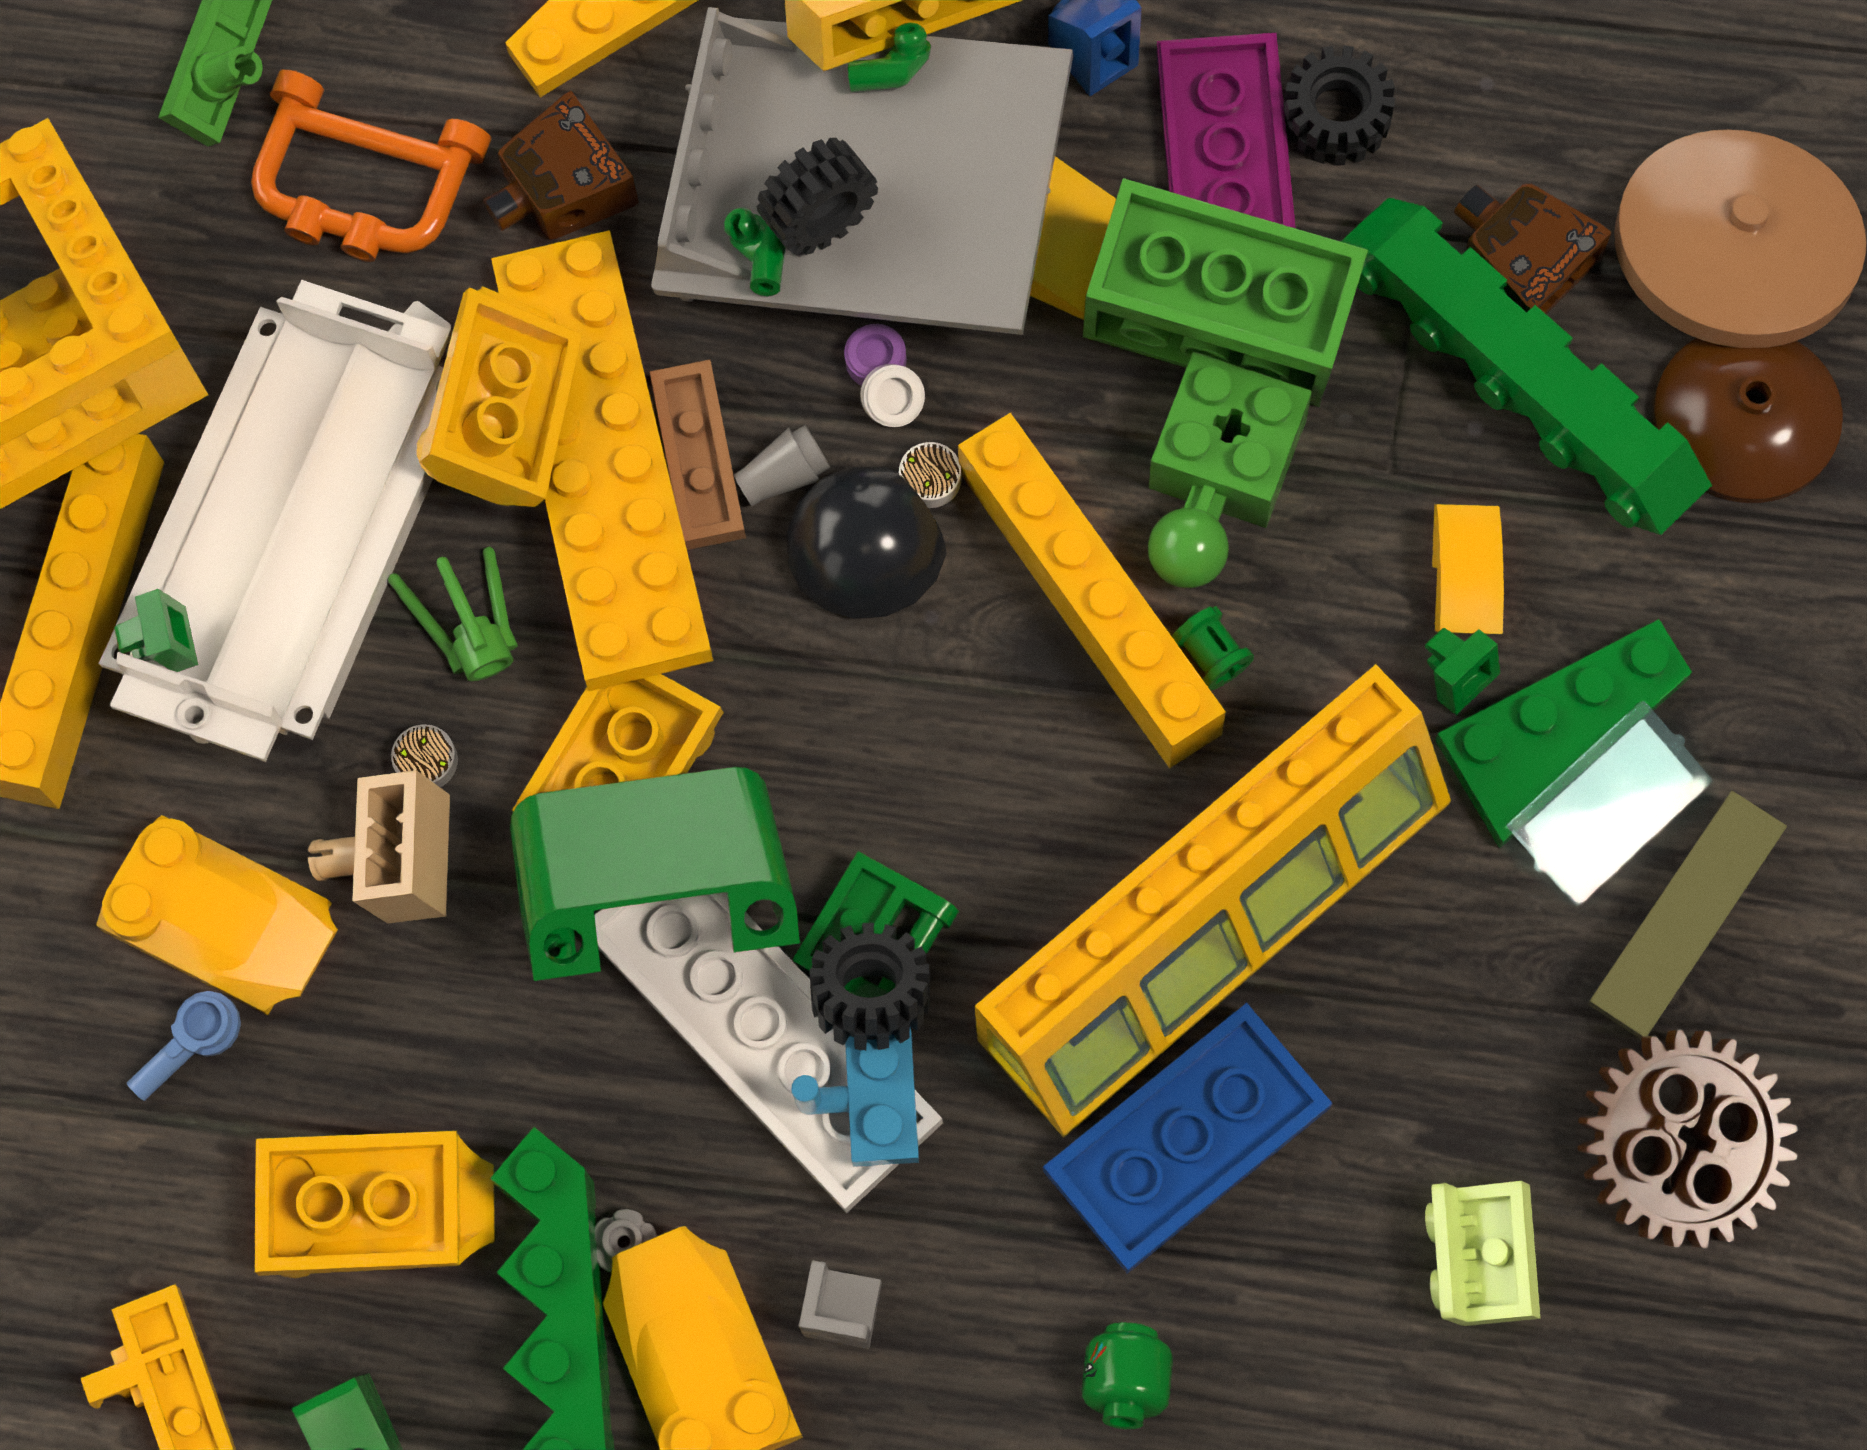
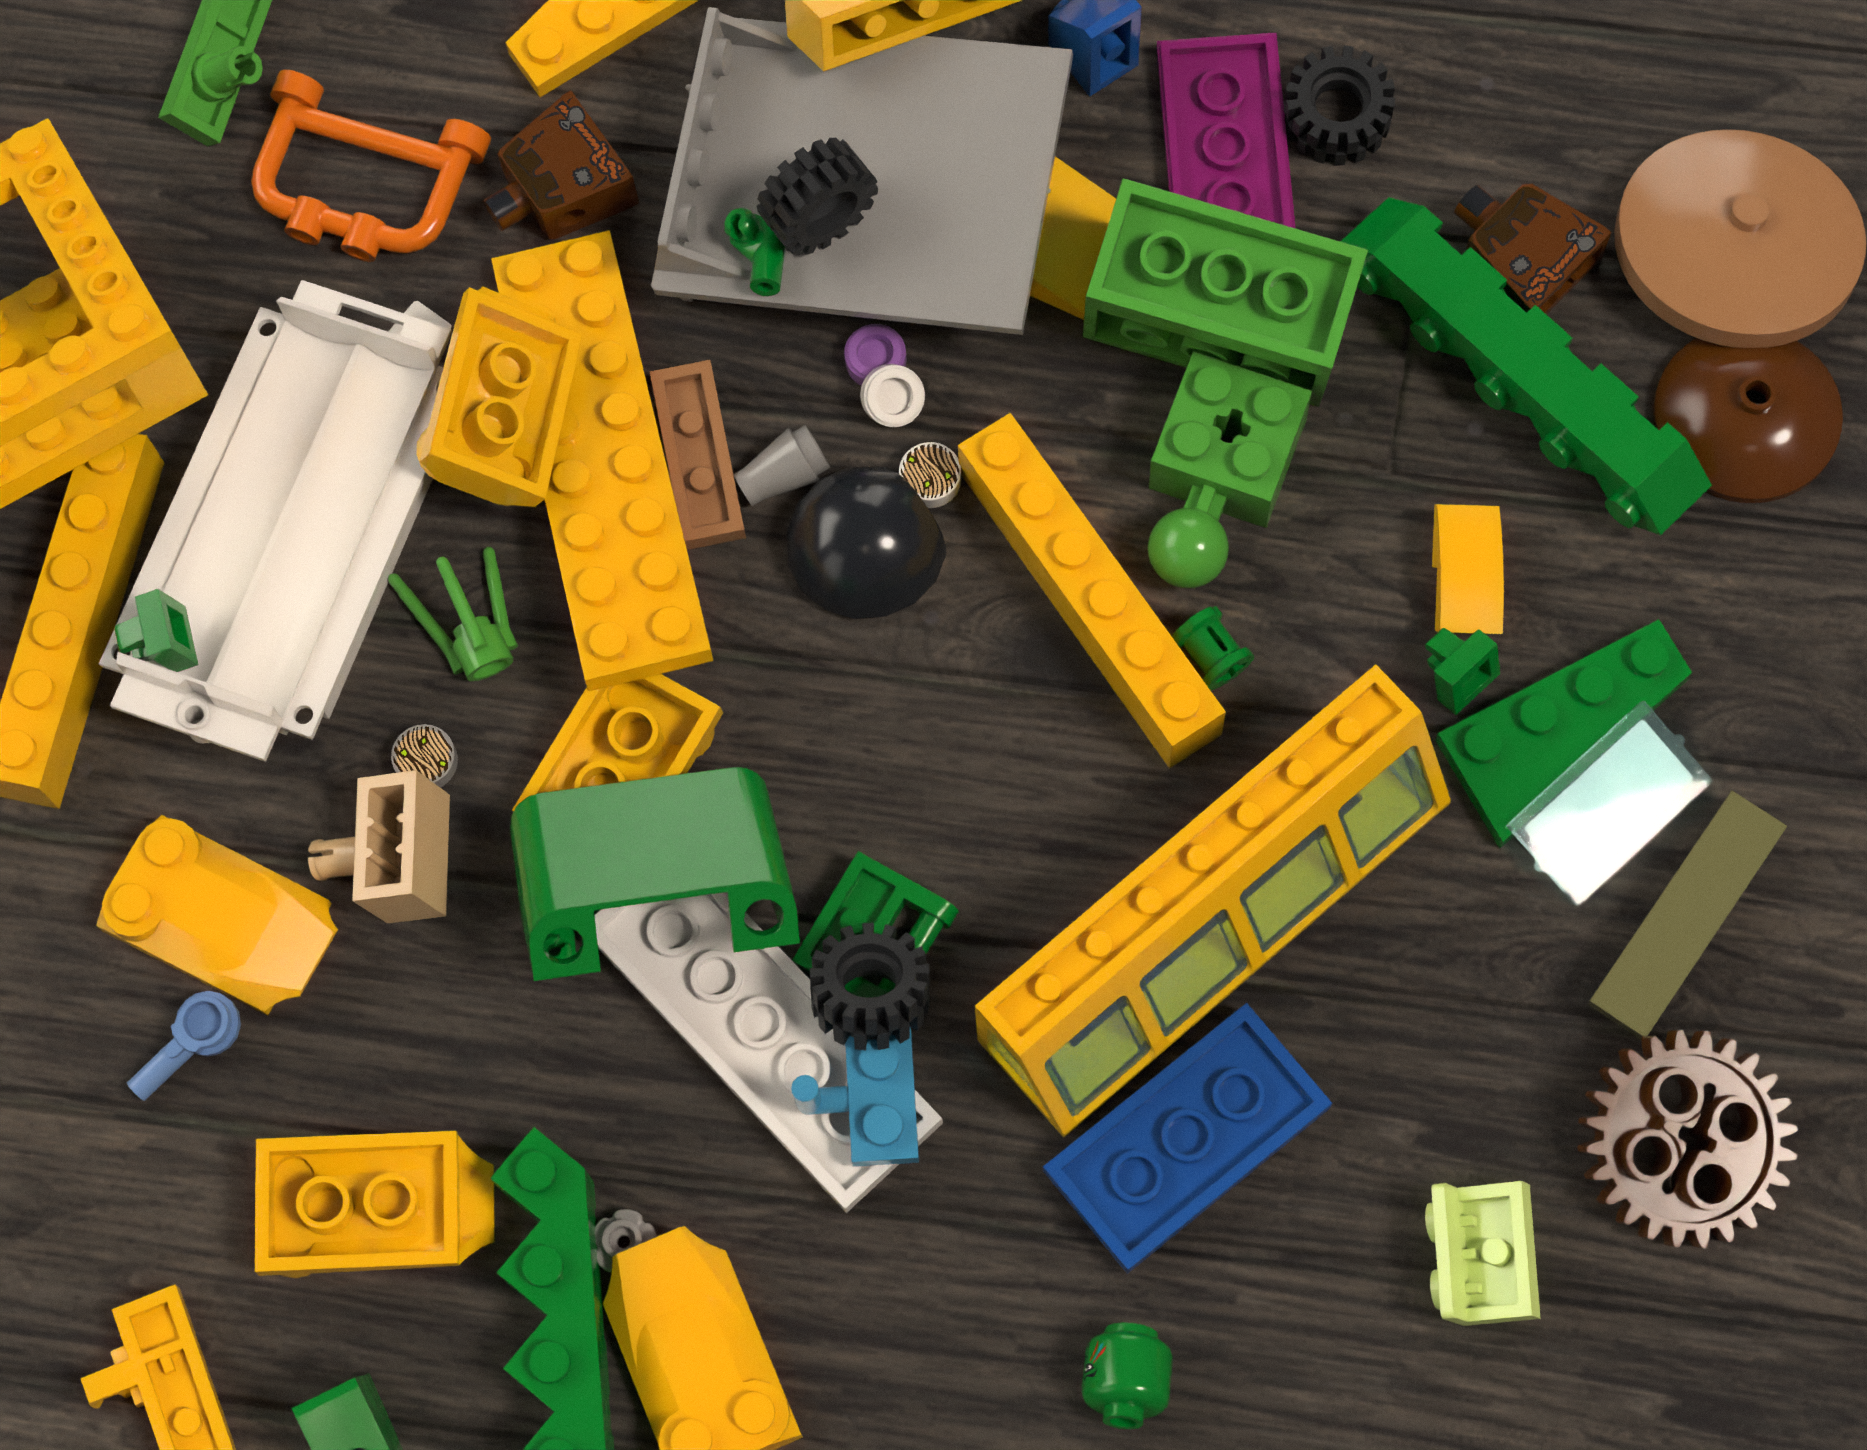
(839, 1306): light grey panel -> none
(898, 65): green arm -> none

